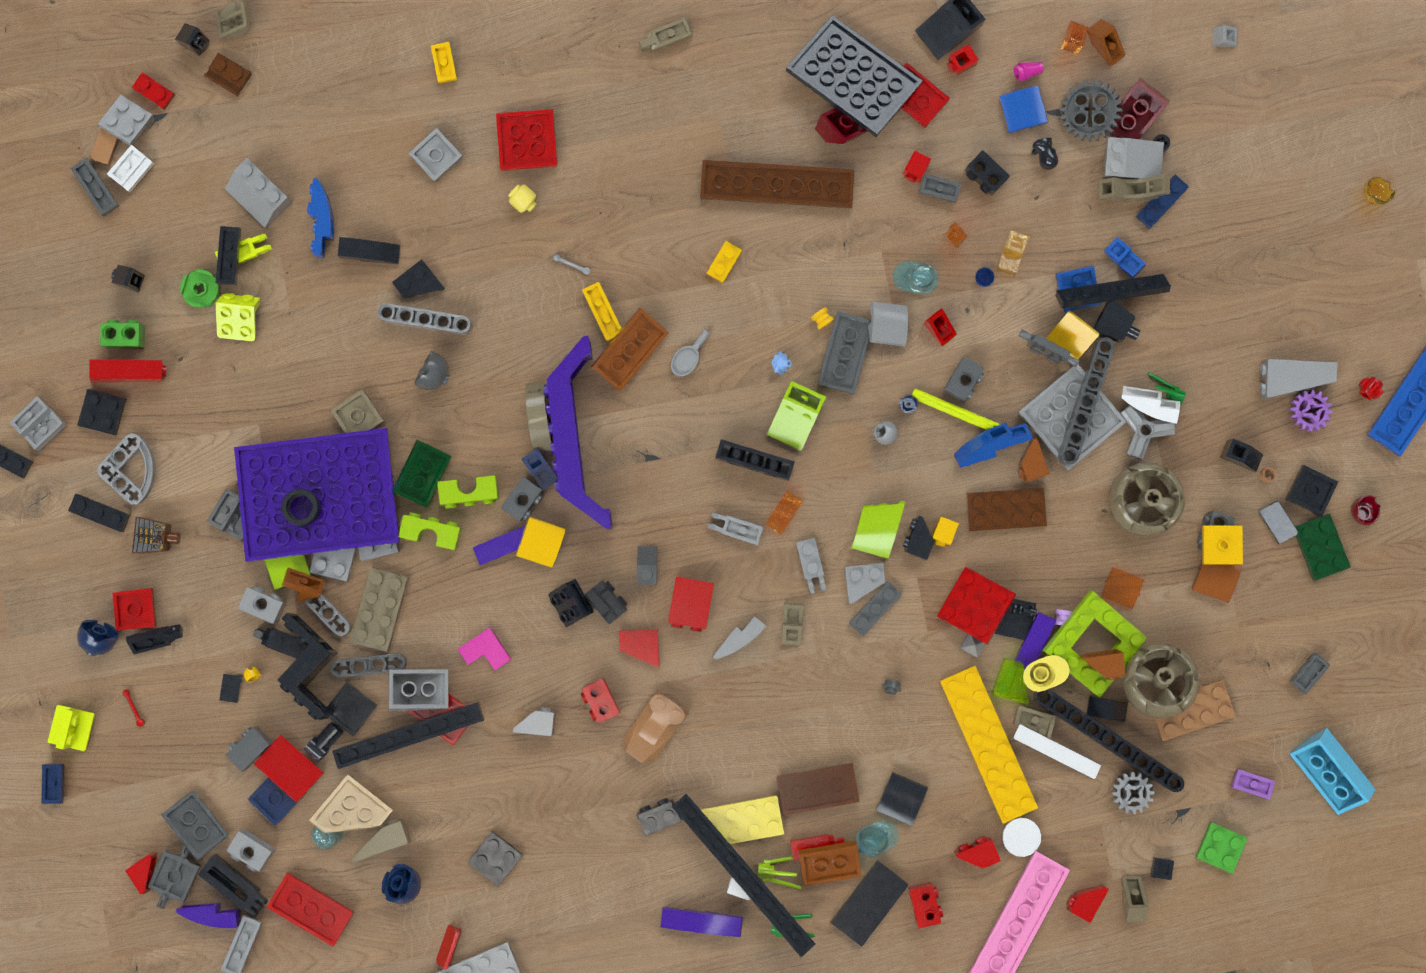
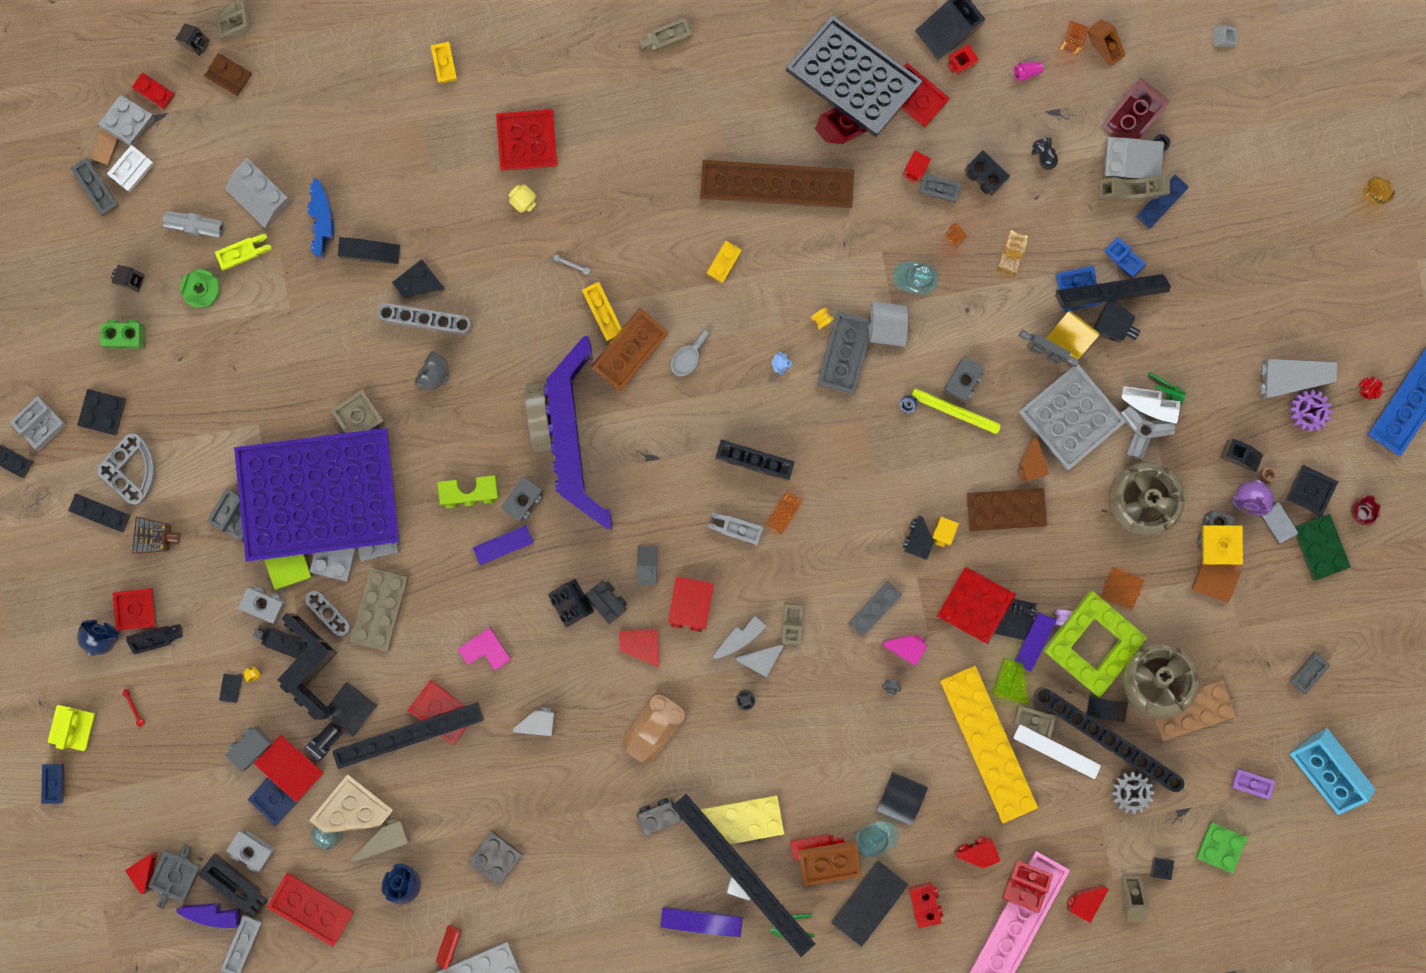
(125, 371): red slope -> none
(193, 224): none -> light grey piece
(195, 825): dark grey tile -> none
(228, 255): black plate -> none
(236, 316): neon yellow bracket -> none
(305, 584): dark orange slope -> none
(316, 507): black tyre -> none
(368, 665): dark grey beam -> none
(418, 689): light grey slope -> none
(421, 473): dark green plate -> none
(435, 155): light grey plate -> none
(447, 534): lime arch -> none
(539, 469): dark blue slope -> none
(540, 542): yellow slope -> none
(600, 701): brick -> none
(744, 702): none -> black wheel
(761, 660): none -> light grey tile
(766, 872): lime plant -> none
(796, 415): lime slope -> none
(811, 563): light grey hinge -> none
(817, 789): reddish brown plate -> none
(863, 579): light grey wing -> none
(878, 528): lime slope -> none
(885, 432): light grey piece -> none
(907, 647): none -> dark pink slope
(940, 327): red slope -> none
(972, 645): light grey slope -> none
(984, 277): clear blue plate -> none
(985, 444): blue slope -> none
(1021, 837): white tile -> none
(1023, 109): blue slope -> none
(1027, 886): none -> red slope
(1046, 673): light yellow piece -> none
(1091, 393): dark grey beam -> none
(1107, 663): dark orange slope -> none
(1108, 110): dark grey gear -> none
(1255, 497): none -> medium lavender cylinder

